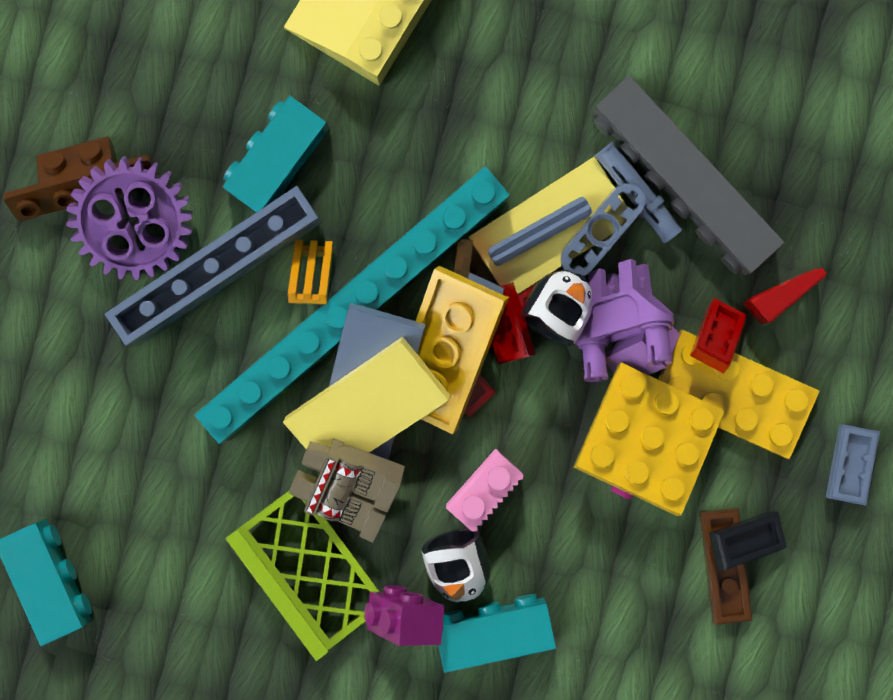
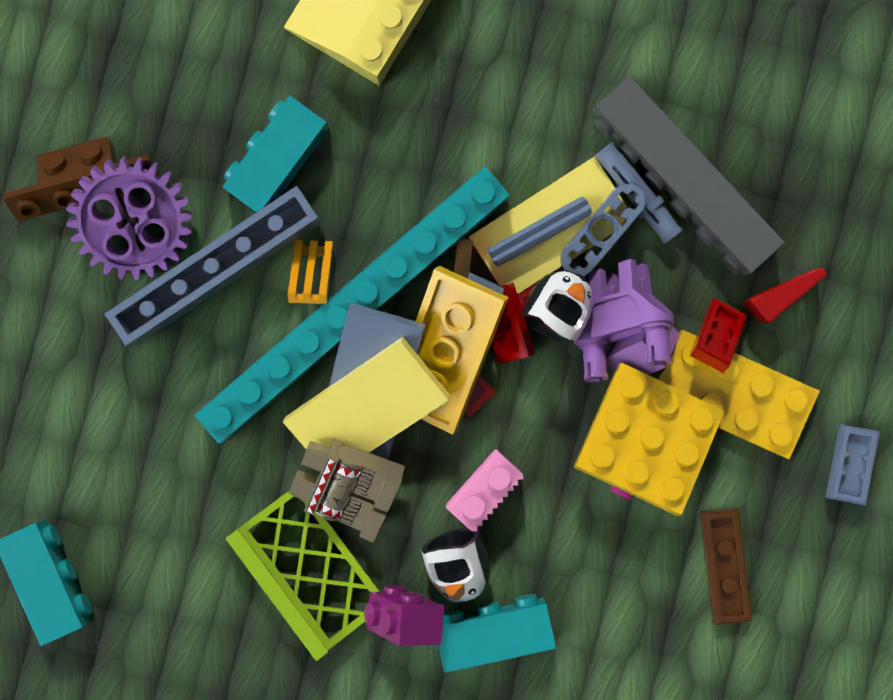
(747, 540): black tile -> none

